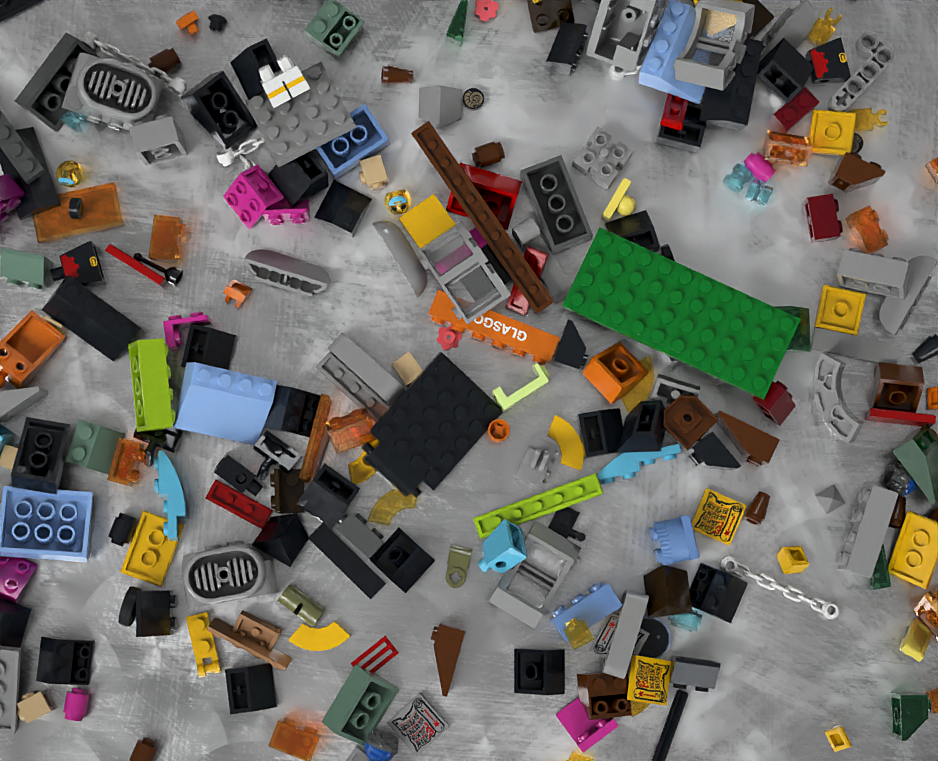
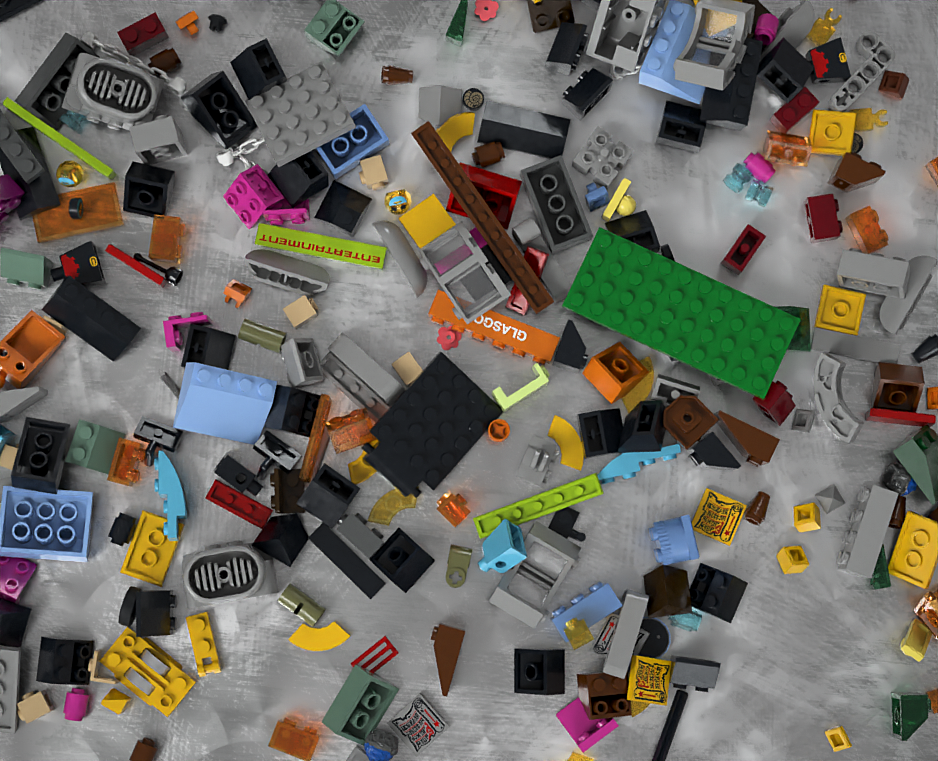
(59, 139): none -> lime tile
(94, 668): none -> tan bracket
(116, 701): none -> yellow slope
(143, 34): none -> dark red brick
(148, 189): none -> black slope
(148, 671): none -> yellow piece
(151, 384): lime brick -> none
(250, 688): black slope -> none
(254, 637): medium nougat bracket -> none
(261, 334): none -> olive pin
(273, 83): white hips -> none
(301, 311): none -> tan brick
(301, 362): none -> light grey slope
(320, 246): none -> lime tile
(453, 508): none -> clear orange brick
(456, 128): none -> yellow tile
(523, 130): none -> black slope
(587, 92): none -> black slope
(596, 197): none -> medium blue tile
(674, 112): red tile -> none
(743, 249): none -> dark red brick
(766, 28): none -> dark pink brick
(803, 420): none -> light grey slope
(807, 517): none -> yellow slope
(824, 607): white piece -> none
(894, 84): none -> copper slope

